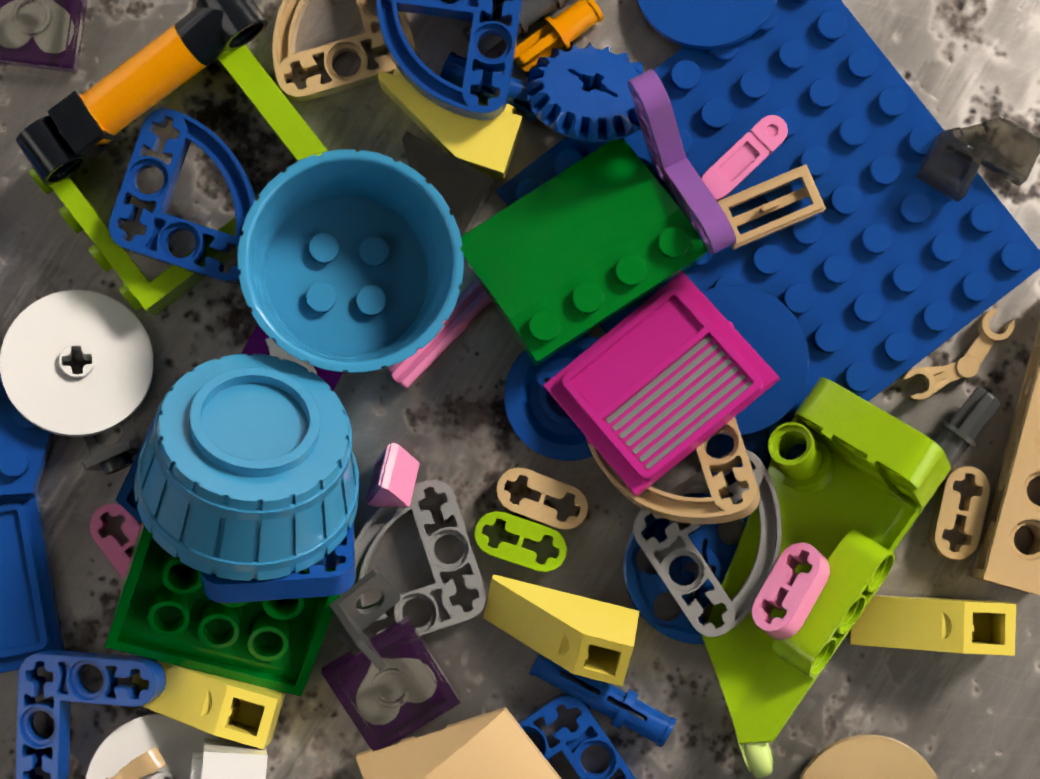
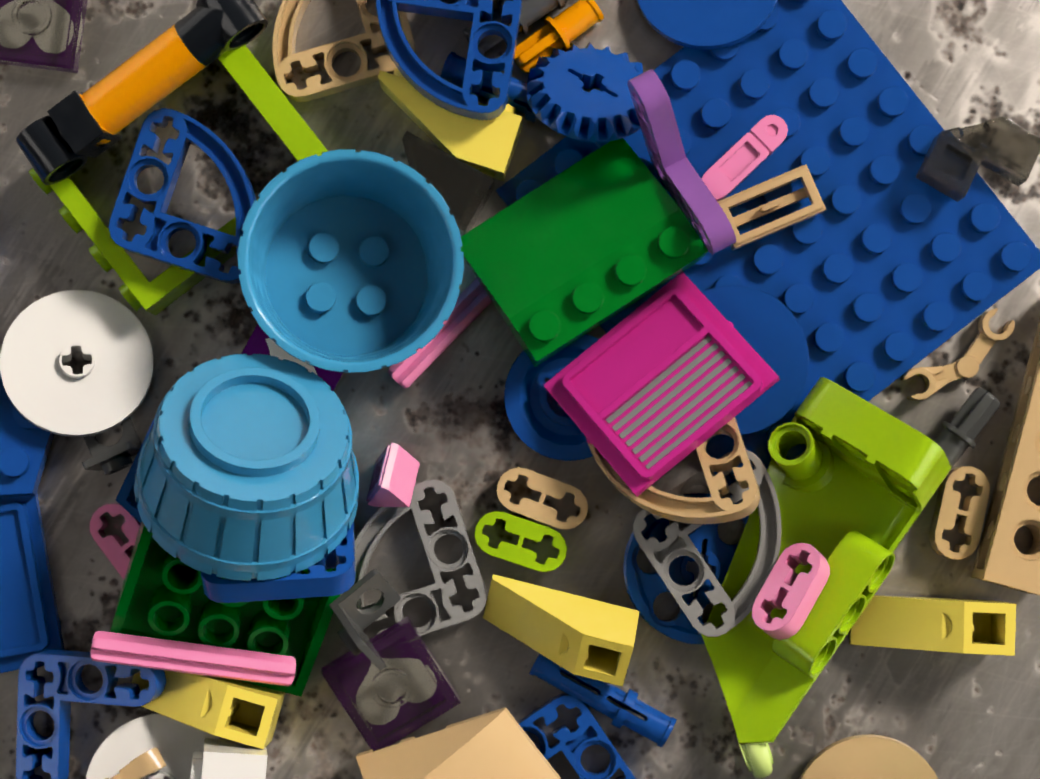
(193, 658): none -> bright pink axle

